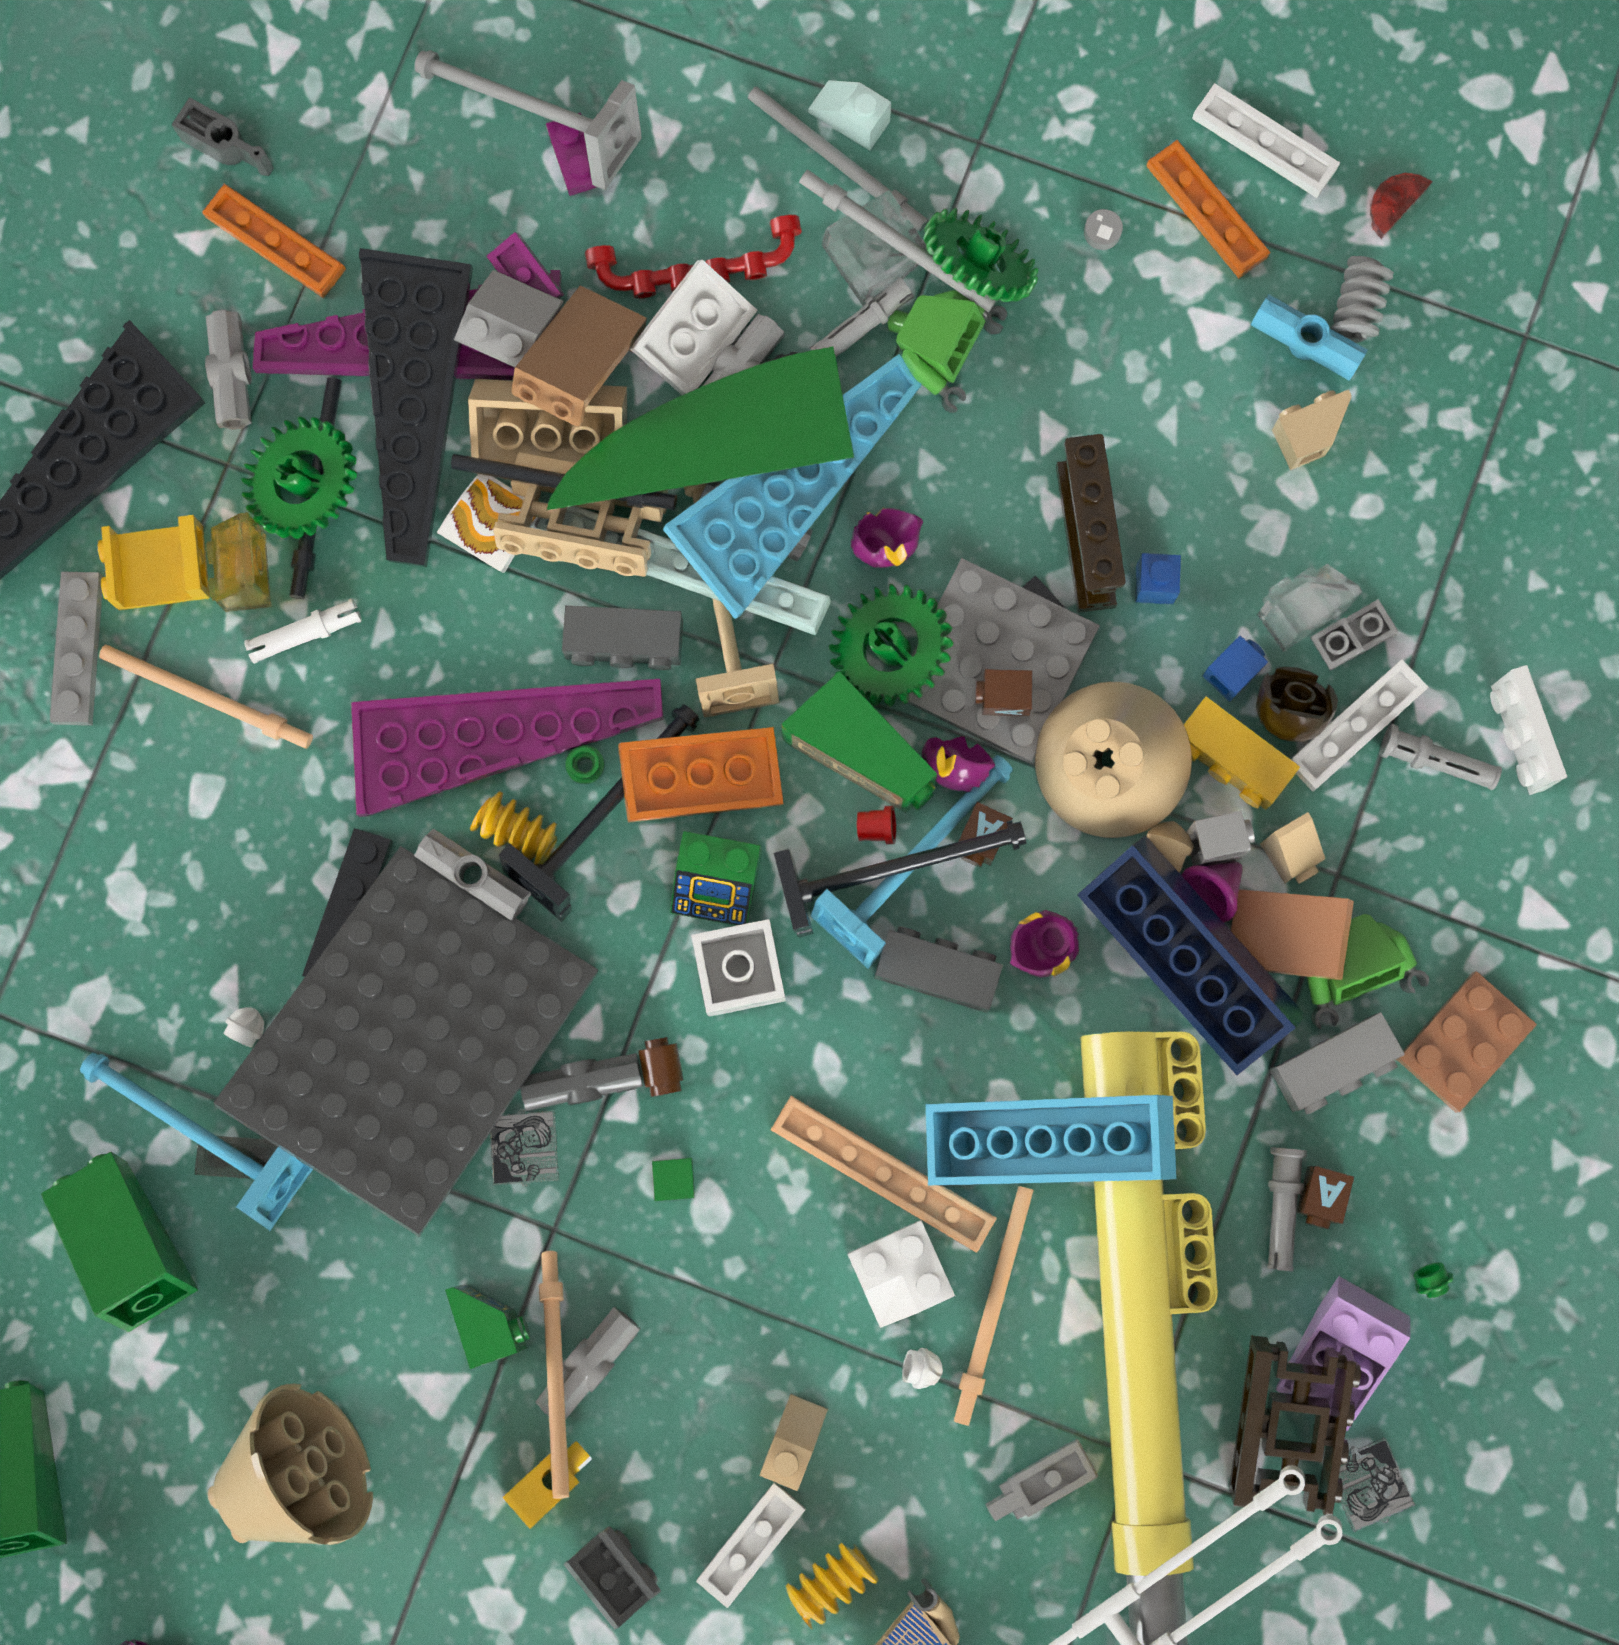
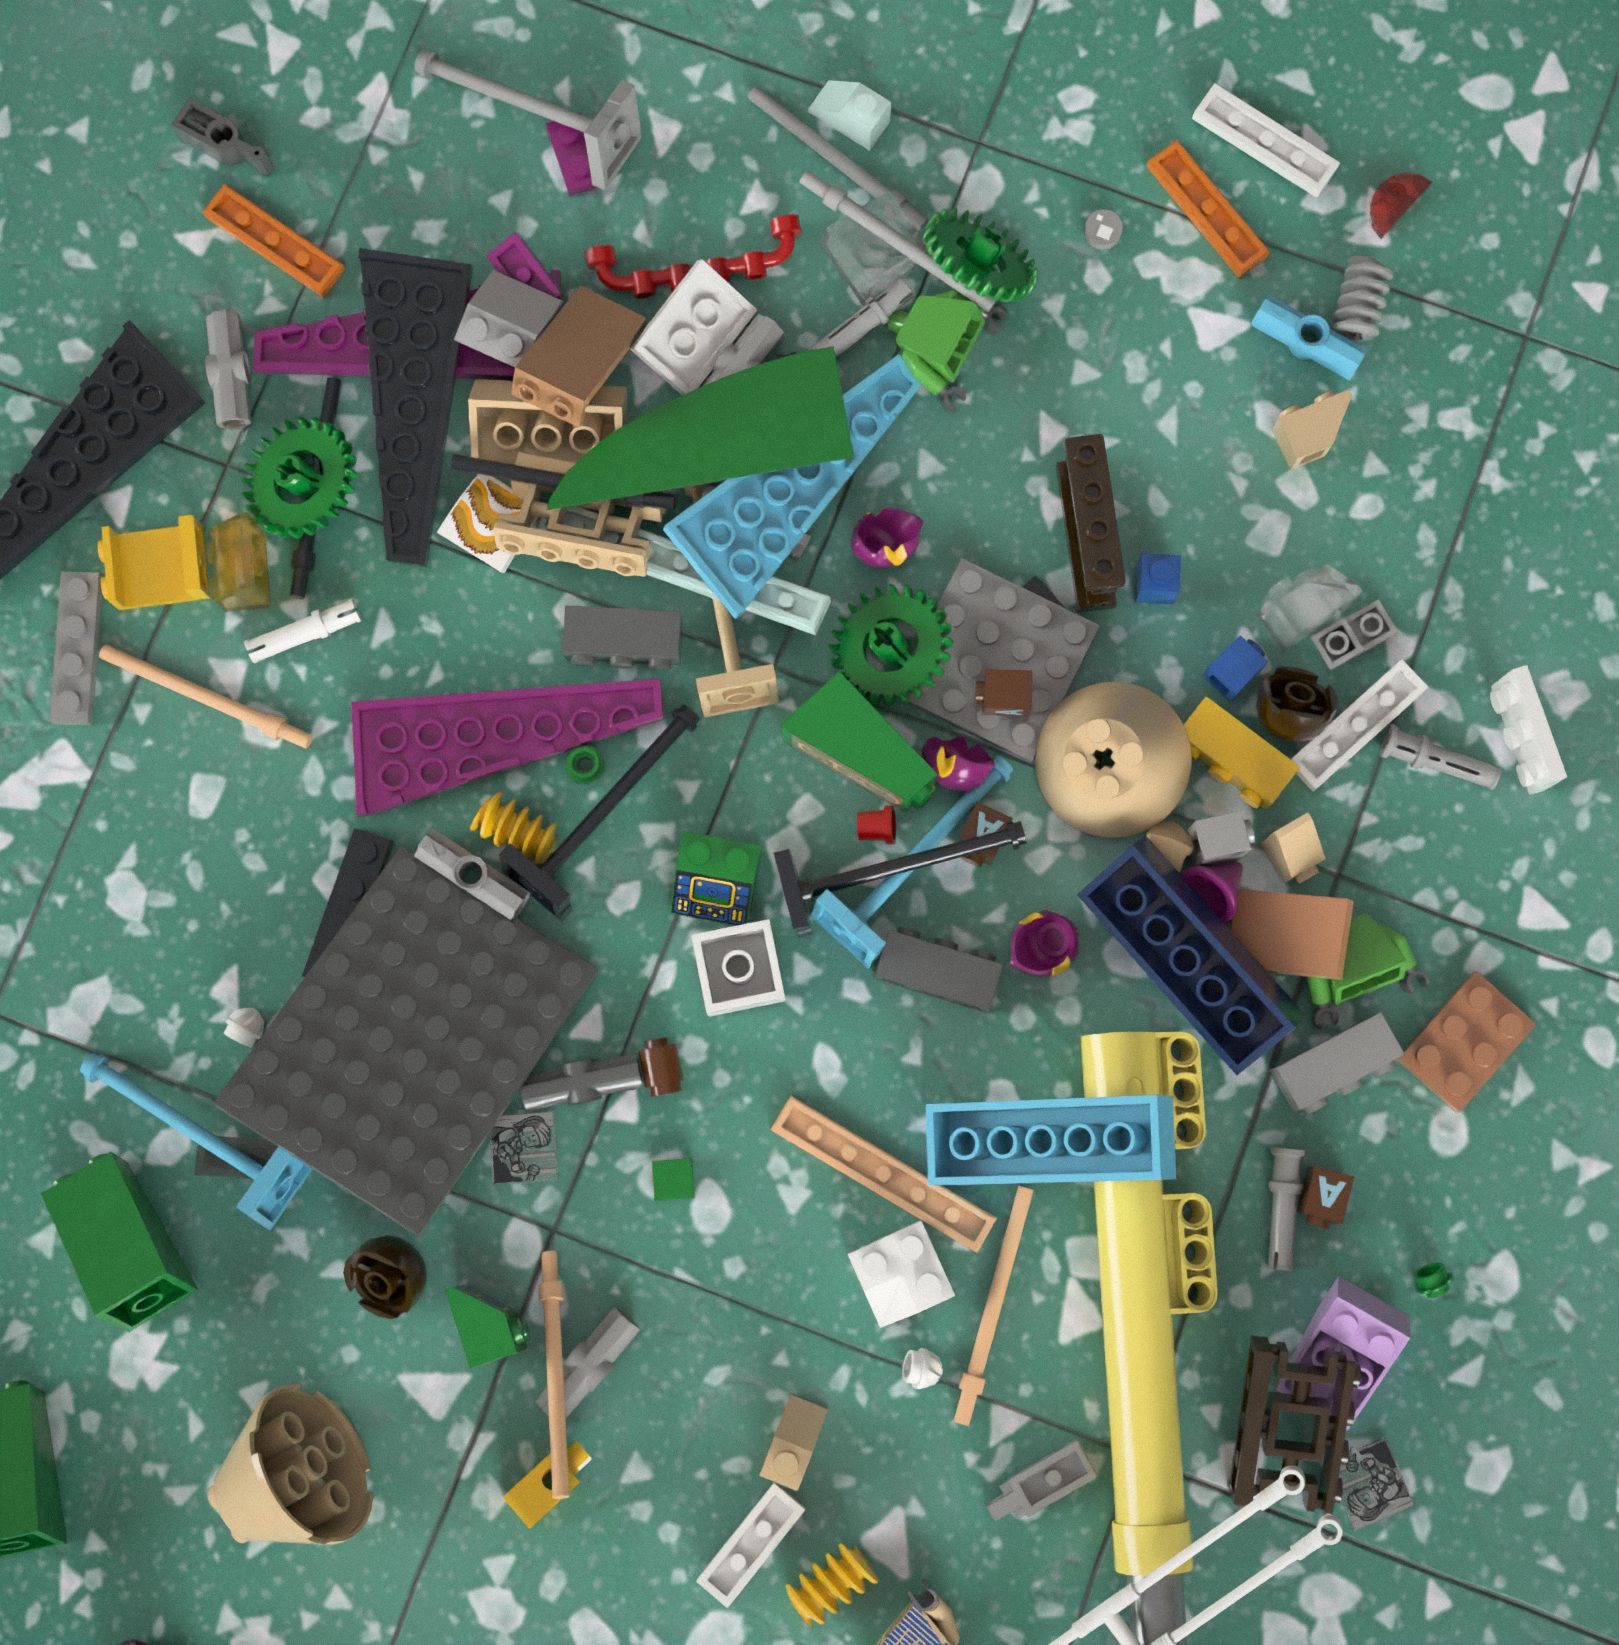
(386, 1275): none -> dark brown cylinder
(613, 1576): dark grey bracket -> none
(700, 774): orange plate -> none

